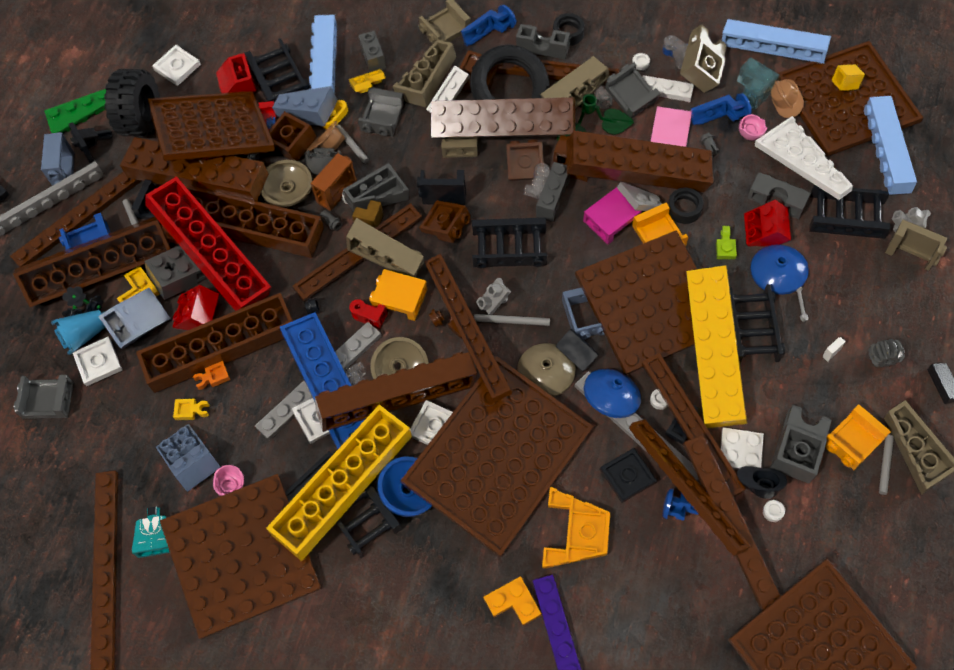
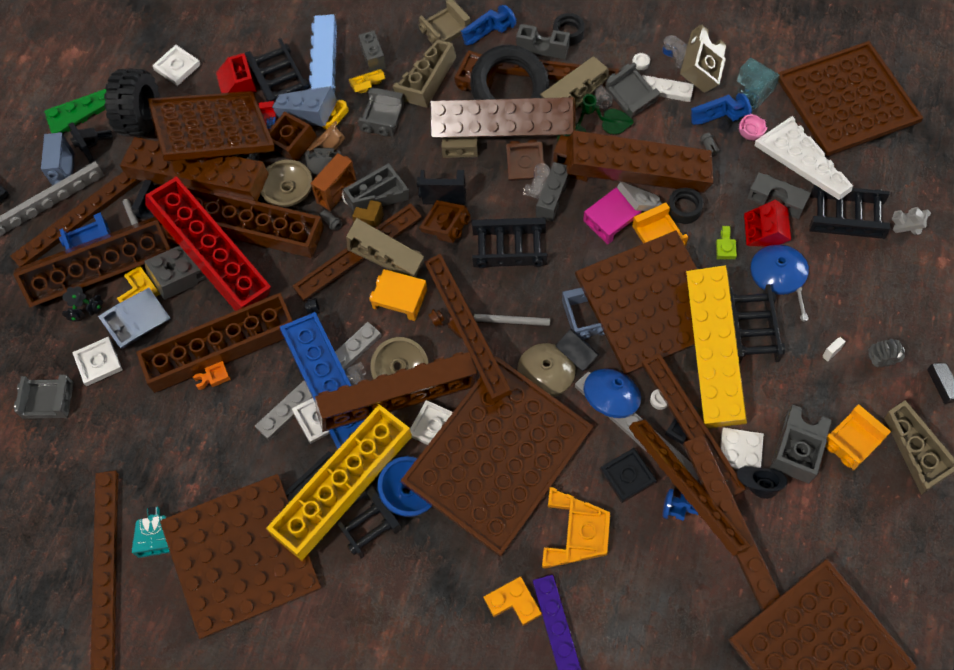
(78, 329): dark azure cone -> none
(187, 408): yellow plate -> none
(187, 457): sand blue slope -> none
(195, 308): red slope -> none
(227, 479): bright pink hair -> none
(353, 145): light grey bar -> none
(366, 313): red leg -> none
(451, 86): white plate -> none
(495, 295): light grey hips -> none
(671, 126): bright pink tile -> none
(773, 511): white tile -> none
(776, 41): light blue brick -> none
(787, 98): medium nougat piece -> none
(848, 77): yellow brick -> none
(886, 463): light grey bar -> none
(890, 145): light blue brick -> none
(918, 242): dark tan panel -> none

